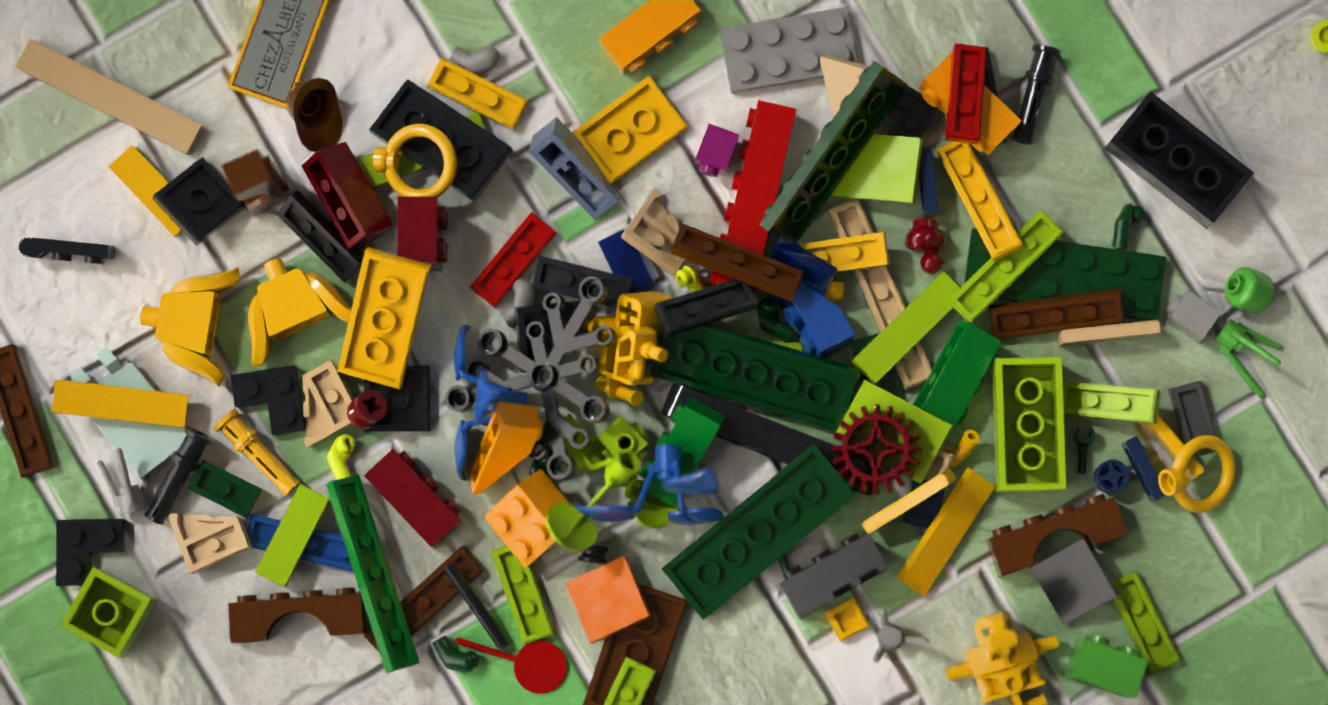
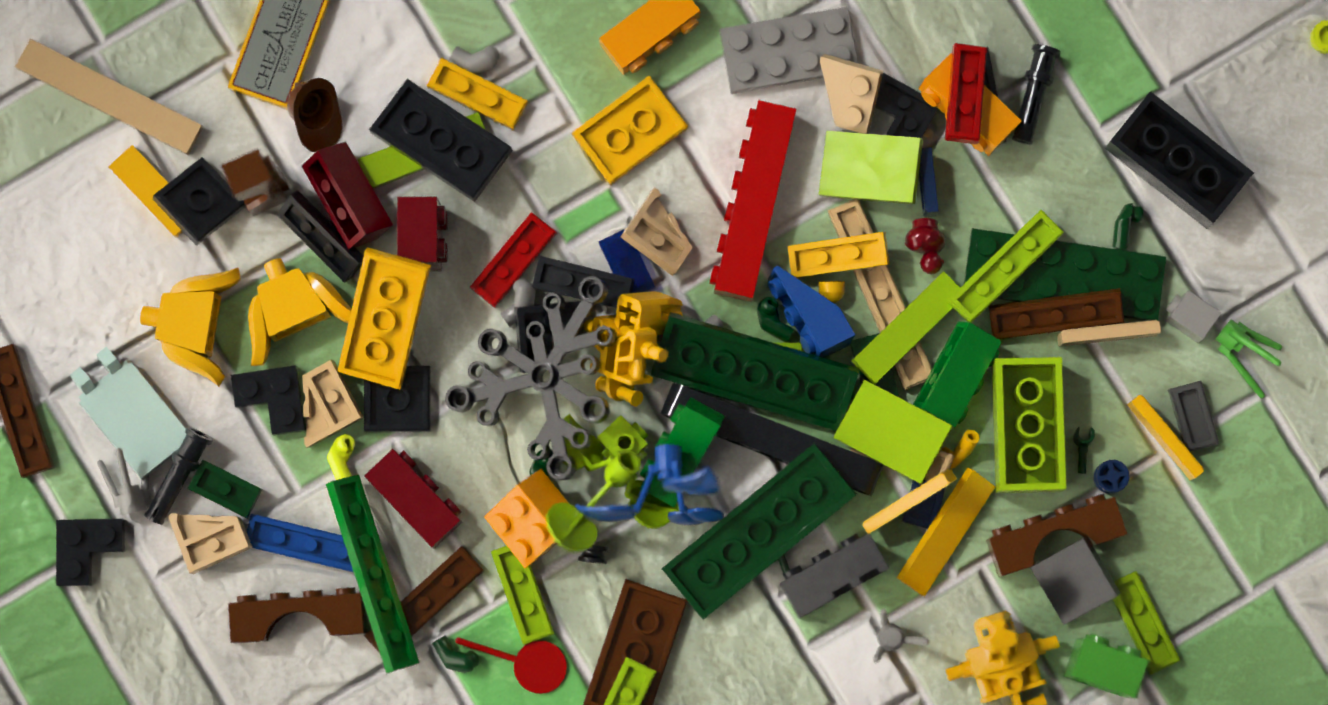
(65, 250): black hinge -> none
(108, 612): lime brick -> none
(119, 403): yellow tile -> none
(247, 441): yellow pin -> none
(292, 536): lime tile -> none
(358, 409): dark red wheel -> none
(387, 160): yellow piece -> none
(476, 605): black bar -> none
(485, 397): blue plant -> none
(505, 443): light orange slope -> none
(572, 167): sand blue slope -> none
(608, 599): orange tile -> none
(689, 278): neon yellow arm -> none
(705, 306): black tile -> none
(716, 151): magenta brick -> none
(737, 262): reddish brown tile -> none
(818, 272): clear blue plate -> none
(833, 153): dark green plate -> none
(846, 619): yellow tile -> none
(860, 448): dark red gear -> none
(979, 199): yellow tile -> none
(1111, 402): lime tile -> none
(1143, 468): dark blue tile -> none
(1176, 479): yellow piece -> none
(1249, 290): bright green head -> none

